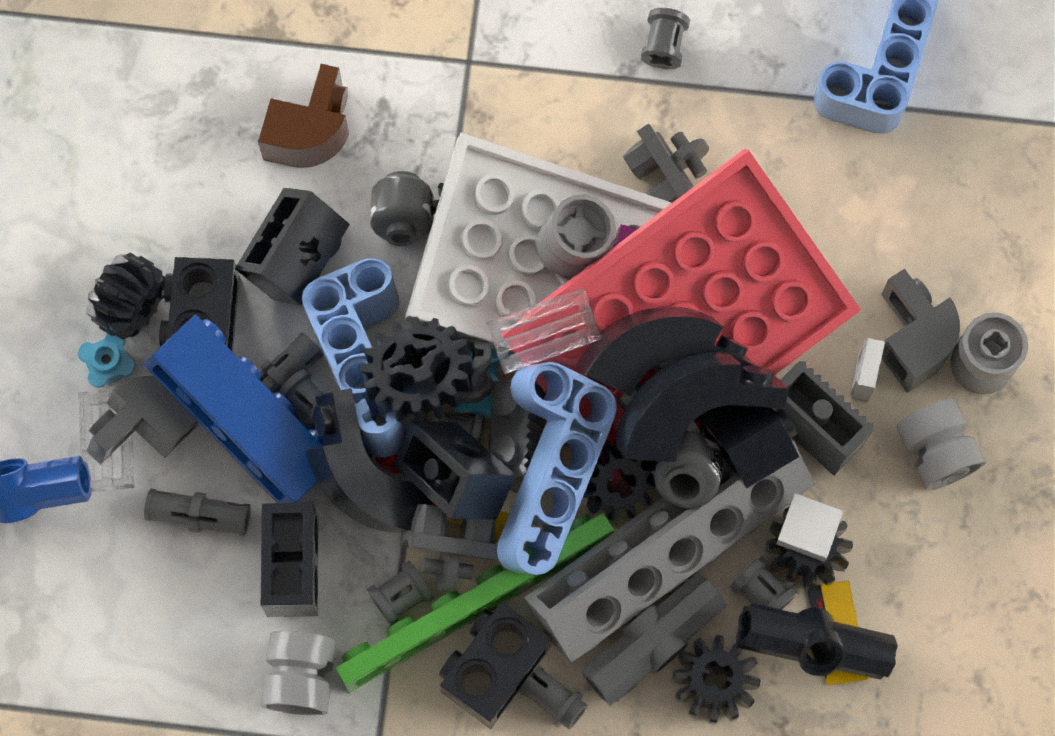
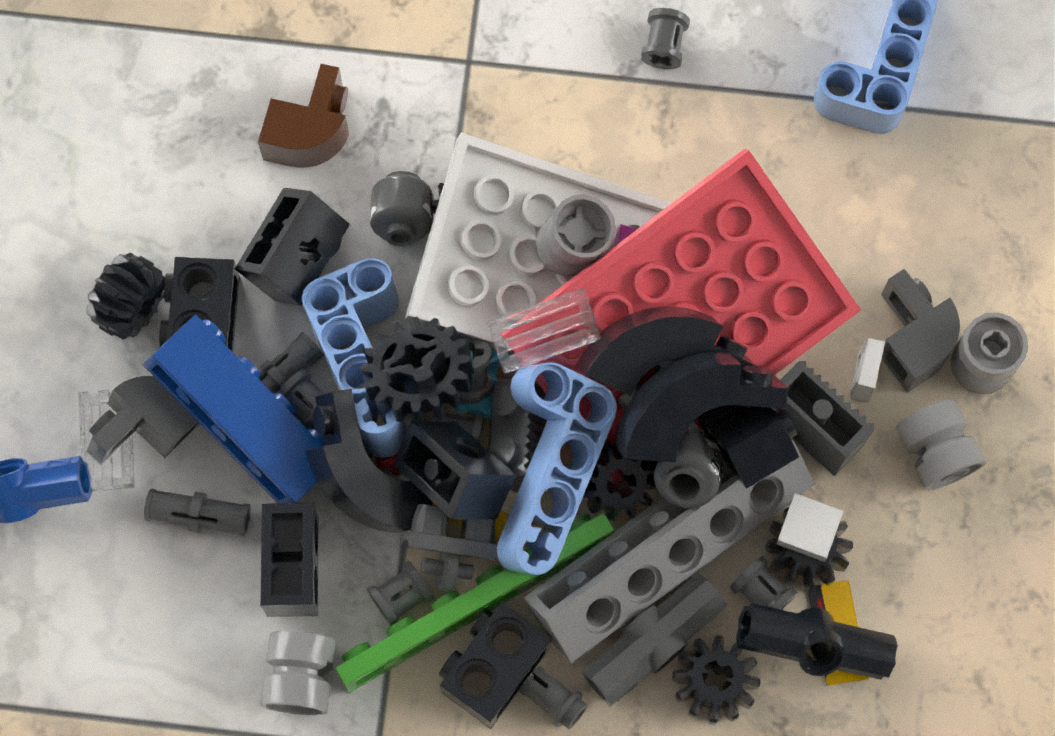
(102, 373): medium azure plate -> none
(655, 153): dark grey hips -> none

